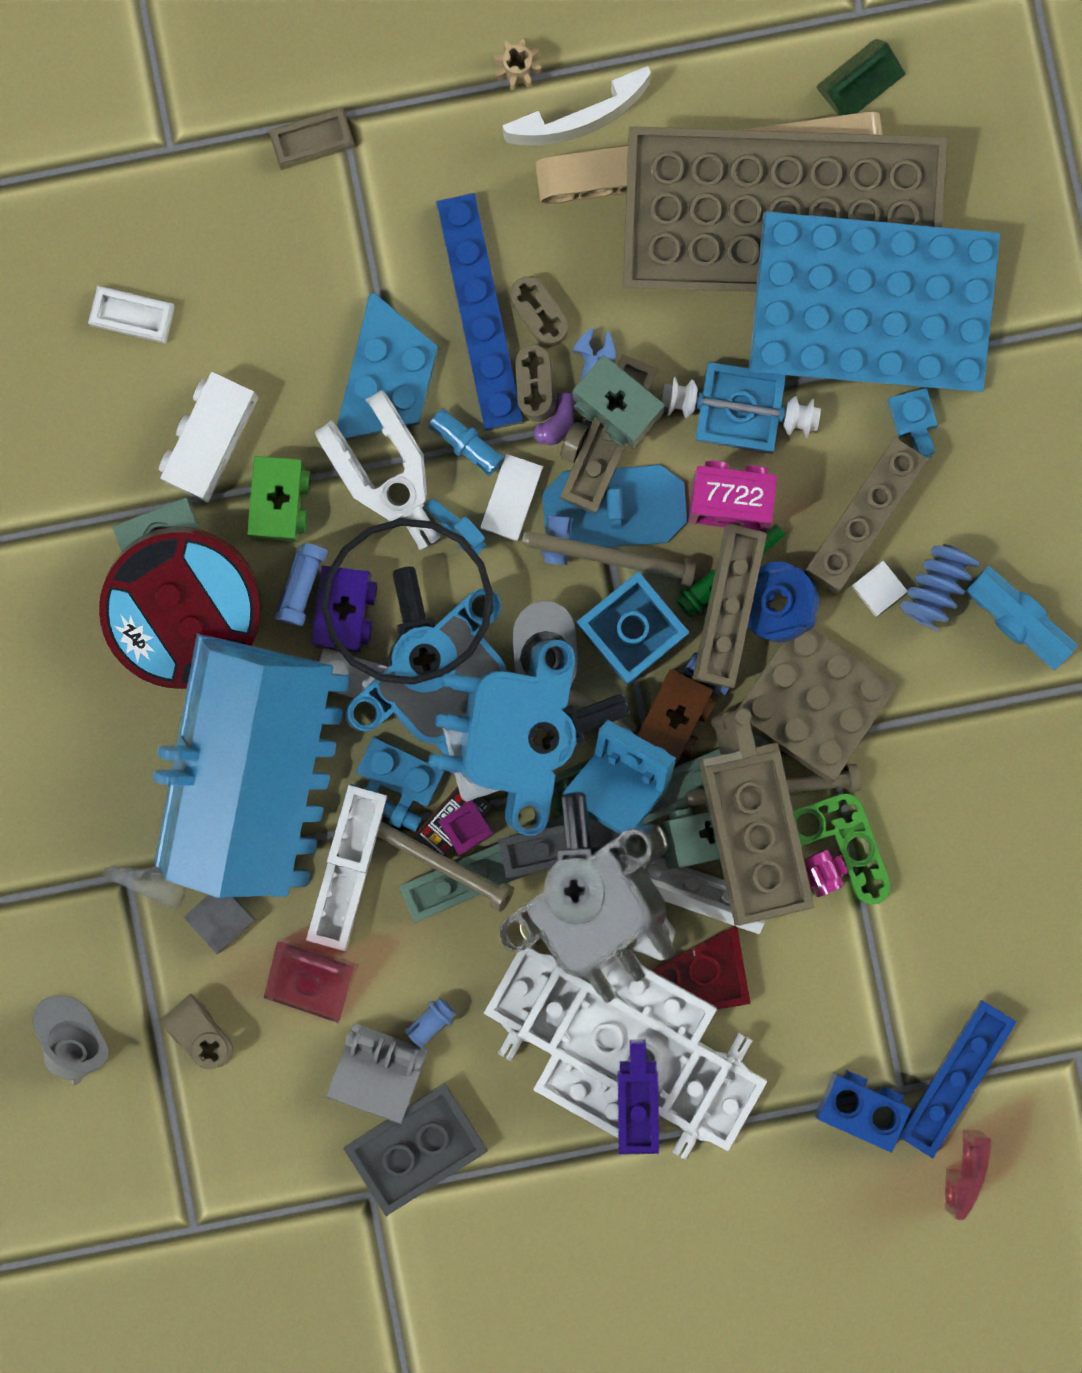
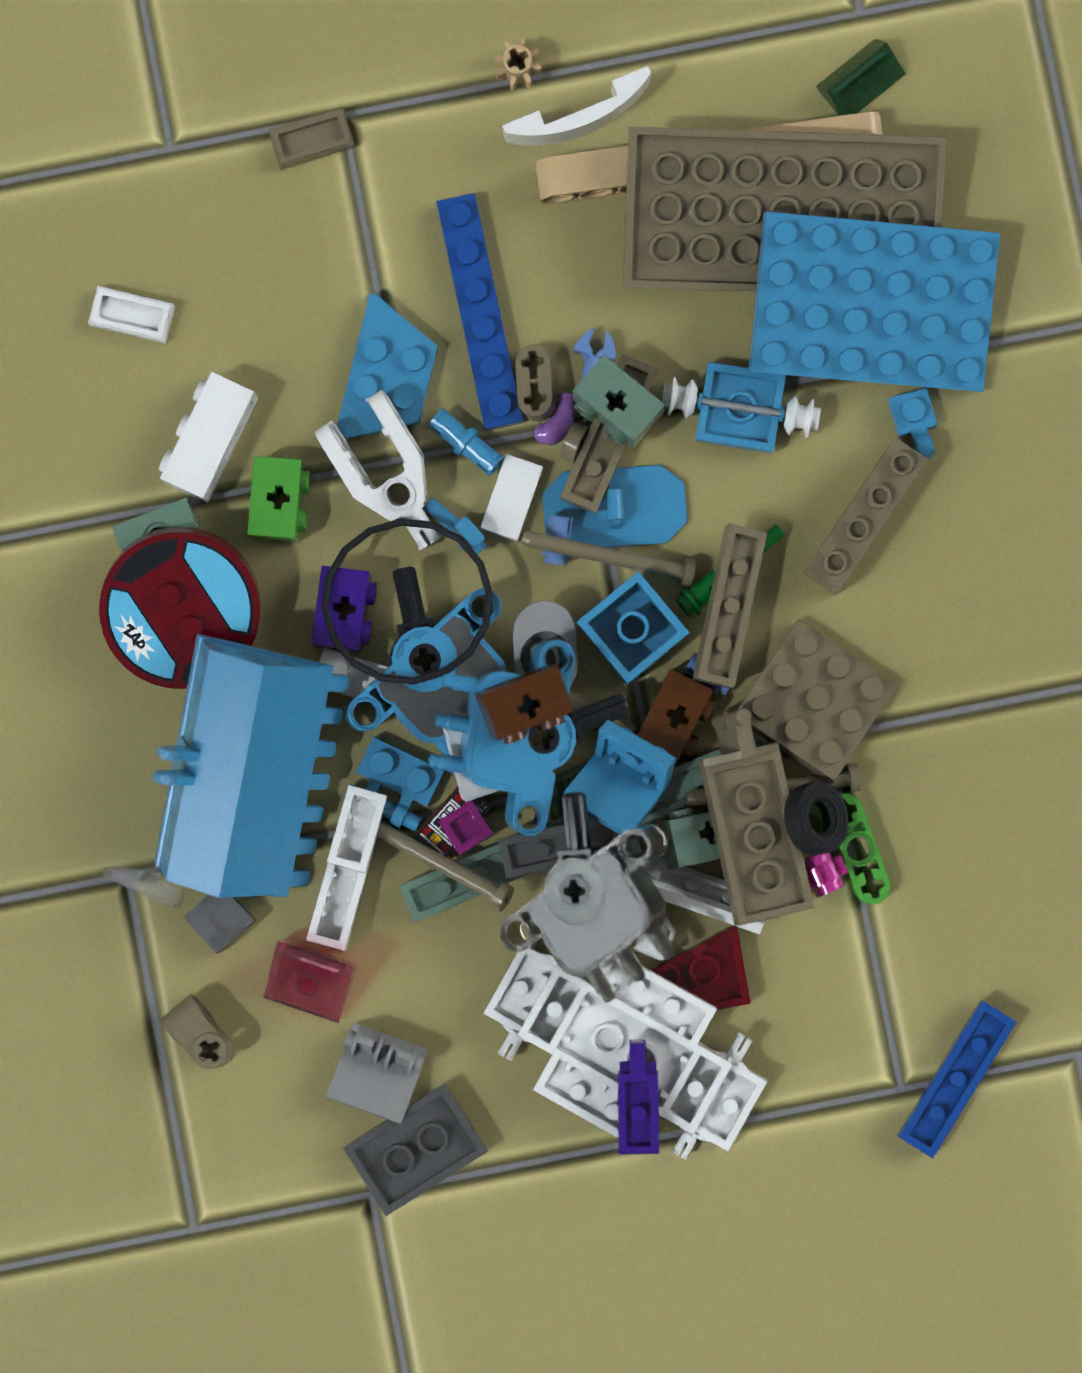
(69, 1038): light grey piece -> none
(299, 584): medium blue plate -> none
(430, 1022): medium blue pin -> none
(501, 701): none -> reddish brown brick
(546, 306): dark tan beam -> none
(732, 496): dark pink brick -> none
(798, 613): blue plate -> none
(798, 822): none -> black tyre
(859, 1118): blue brick -> none
(879, 588): white tile -> none
(938, 585): medium blue piece -> none
(964, 1185): clear pink slope -> none
(1021, 618): dark azure piece -> none

